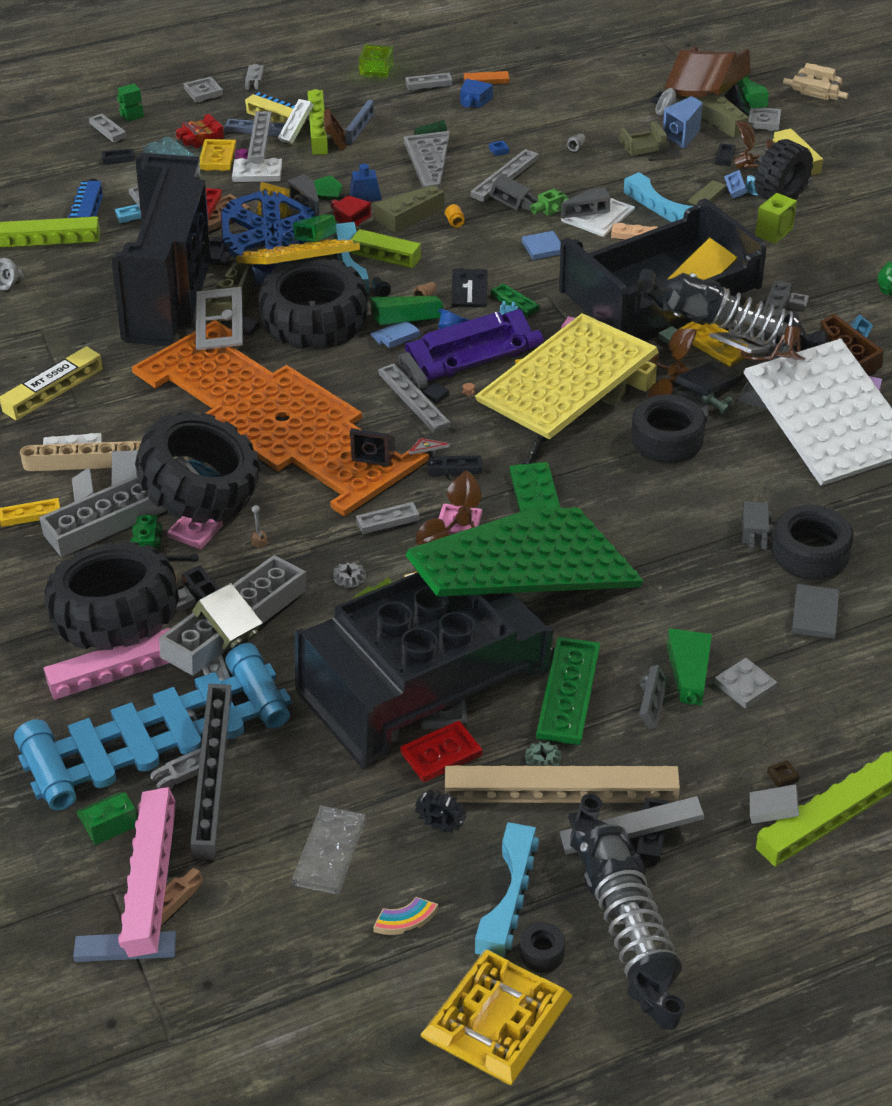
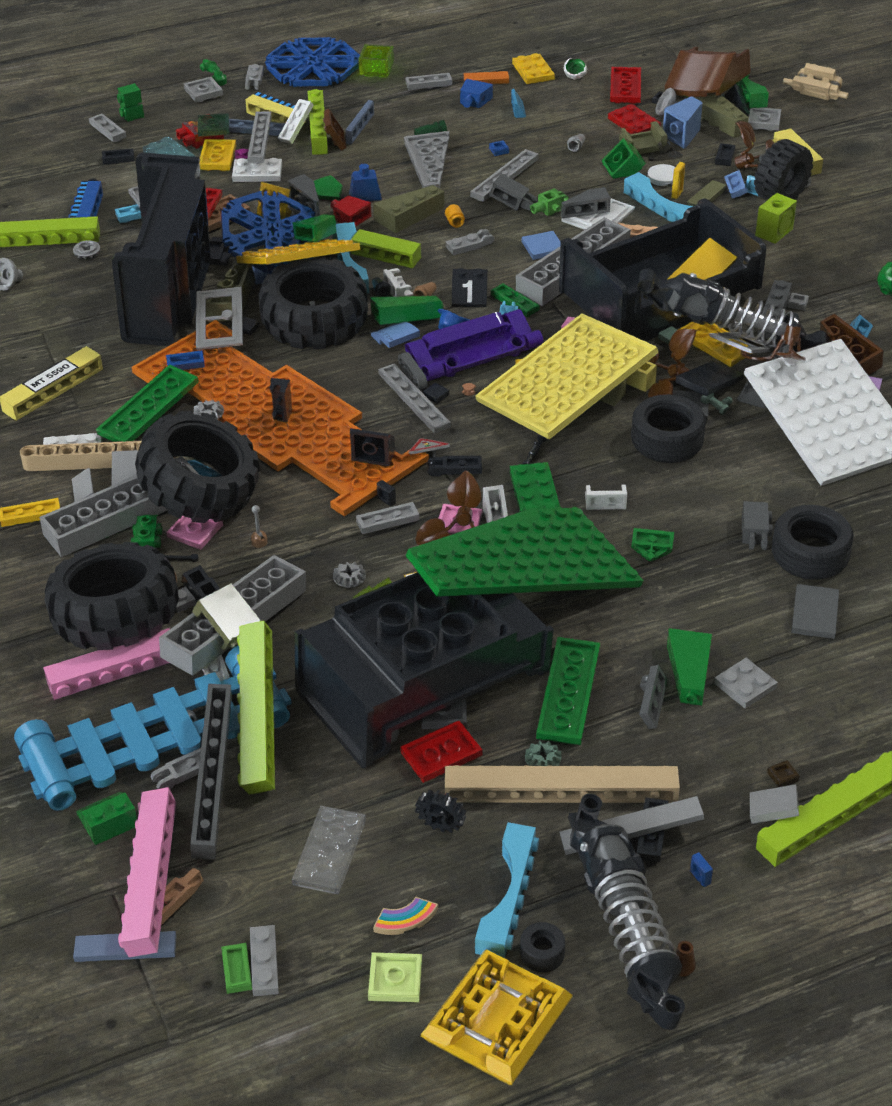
(86, 249): none -> light grey gear
(147, 405): none -> green plate
(186, 360): none -> blue tile
(205, 407): none -> light grey gear
(211, 66): none -> green arm
(213, 124): none -> clear green tile
(236, 968): none -> bright green tile
(256, 708): none -> lime brick
(264, 960): none -> light grey plate
(281, 398): none -> black hinge
(307, 61): none -> blue plate
(386, 493): none -> black tile
(395, 977): none -> yellowish green tile
(398, 286): none -> white hinge
(469, 242): none -> light grey hinge
(494, 503): none -> white slope
(517, 105): none -> dark azure slope
(533, 68): none -> yellow plate
(541, 279): none -> light grey brick
(575, 68): none -> green hair
(605, 499): none -> white hinge
(623, 160): none -> green slope
(625, 85): none -> red plate
(632, 119): none -> red plate
(652, 543): none -> green slope
(661, 174): none -> white tile
(678, 180): none -> yellow tile
(686, 955): none -> reddish brown cone
(701, 869): none -> blue tile

